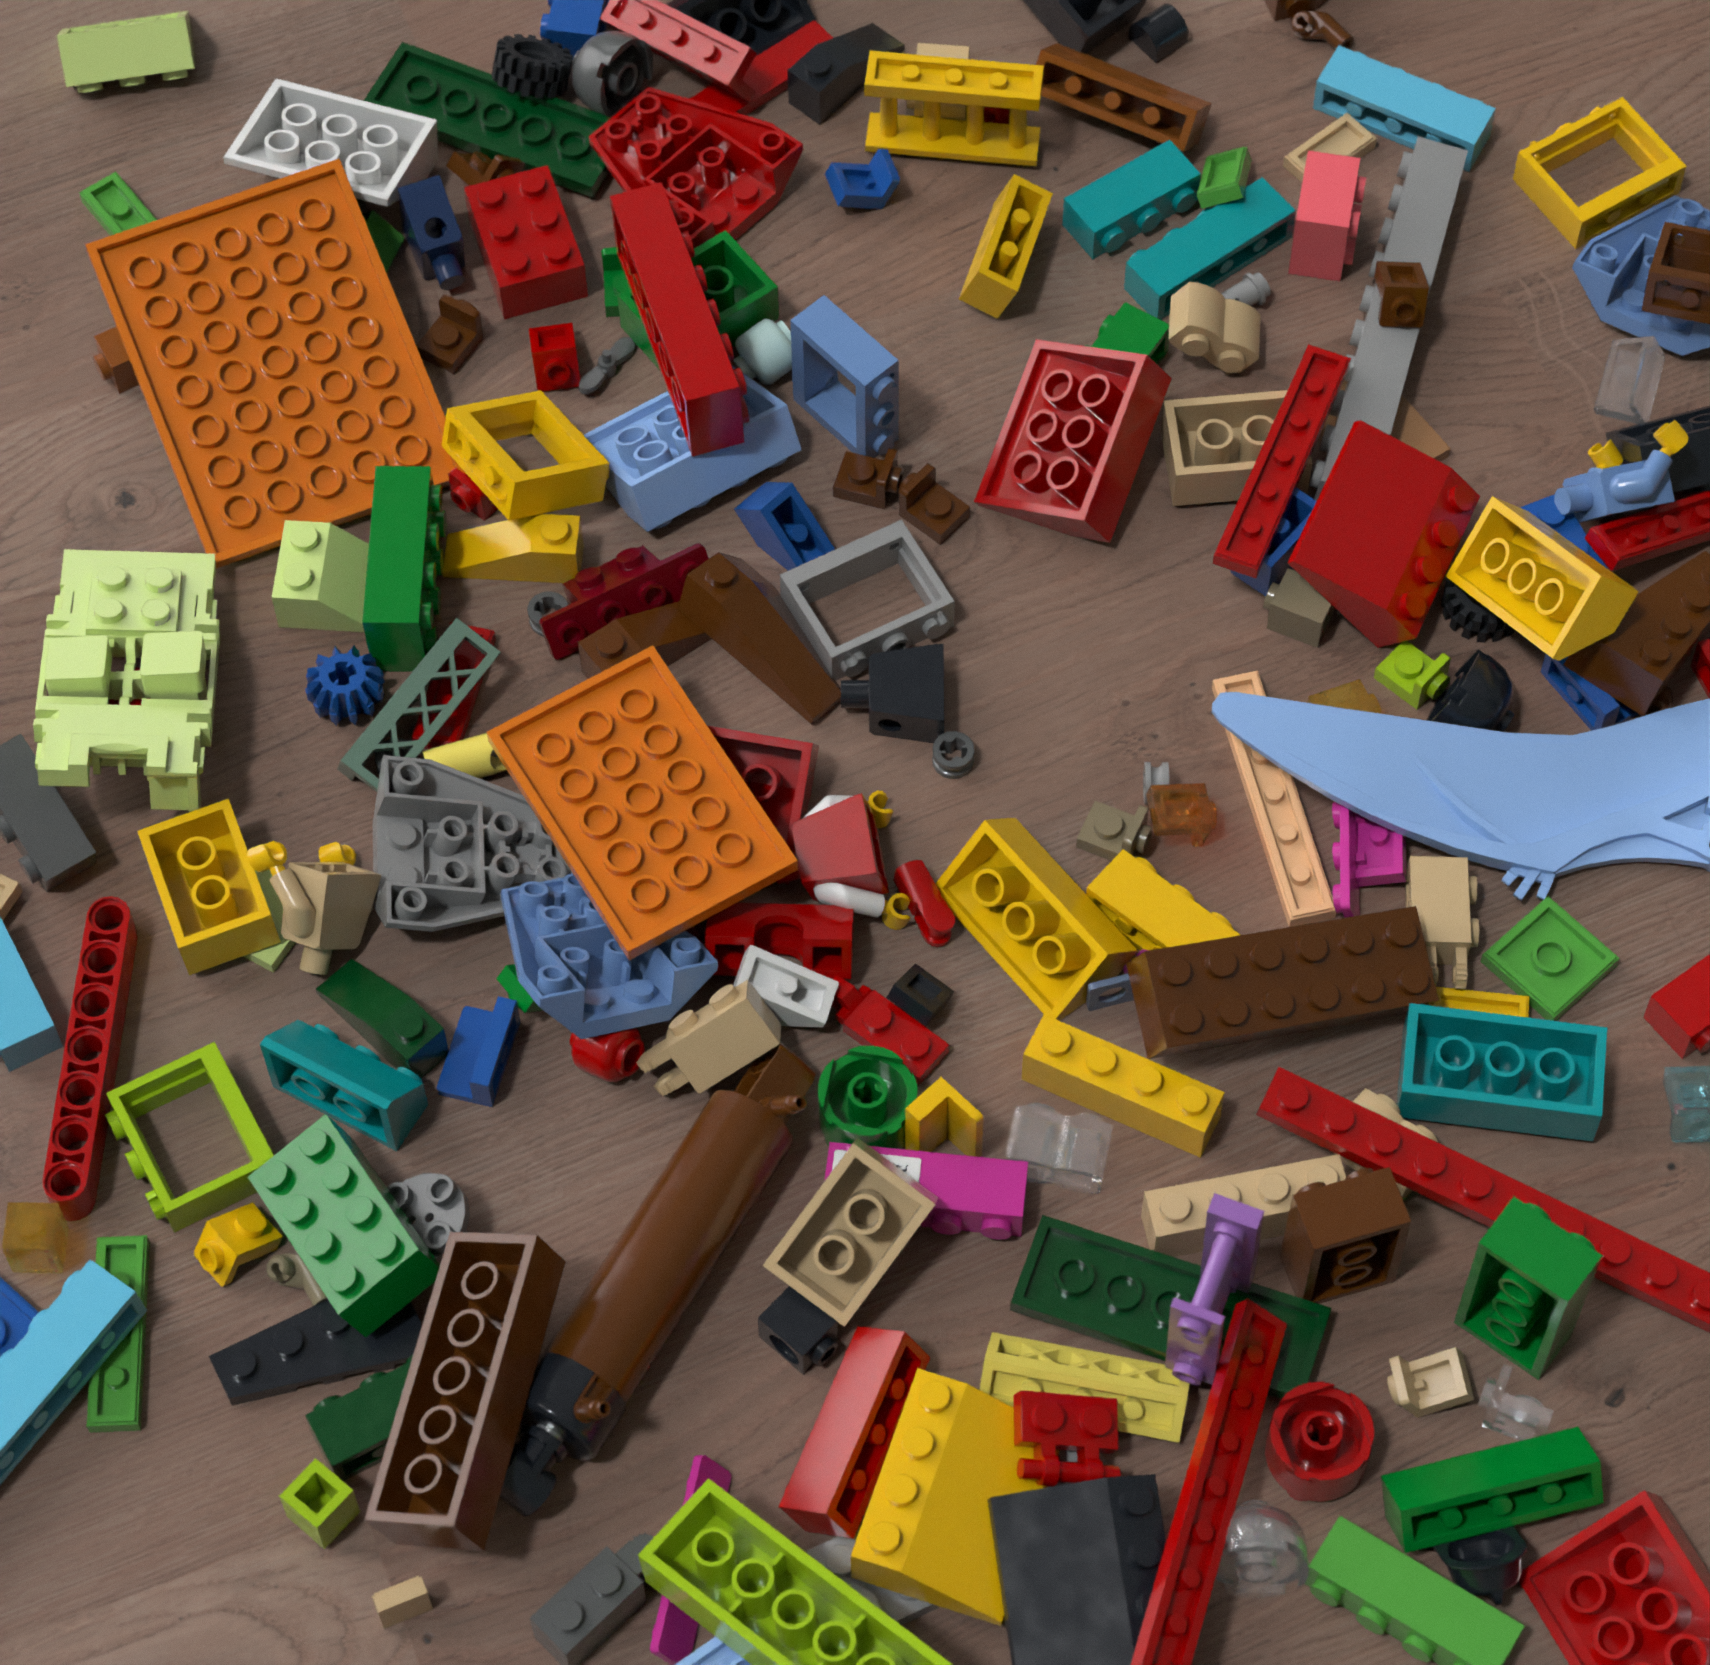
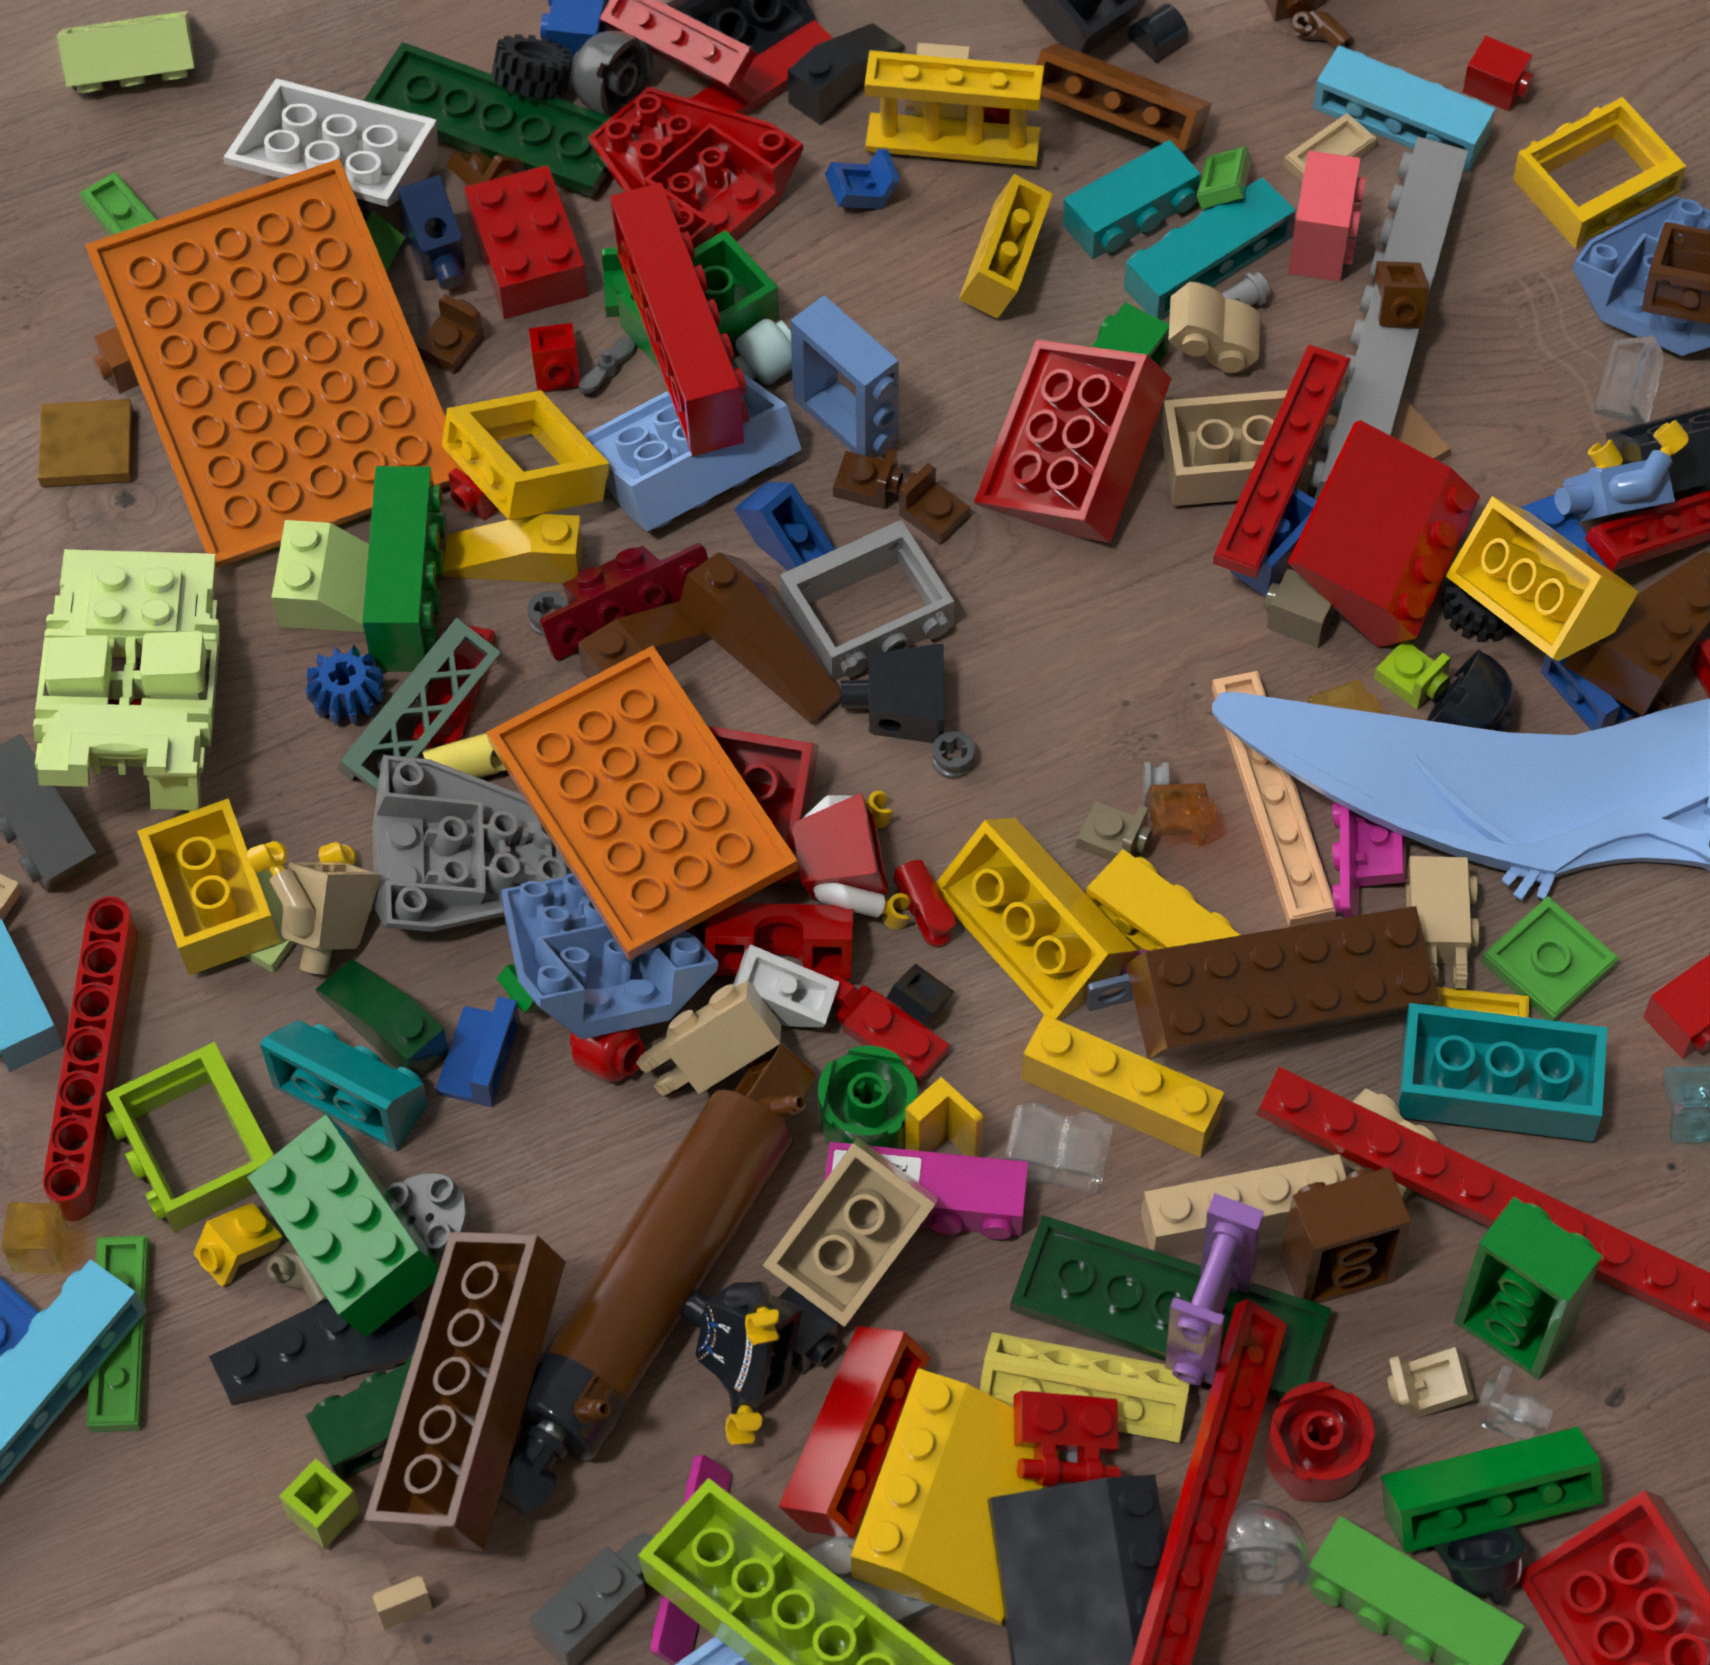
(85, 442): none -> pearl gold tile
(748, 1345): none -> black torso
(1498, 73): none -> red brick

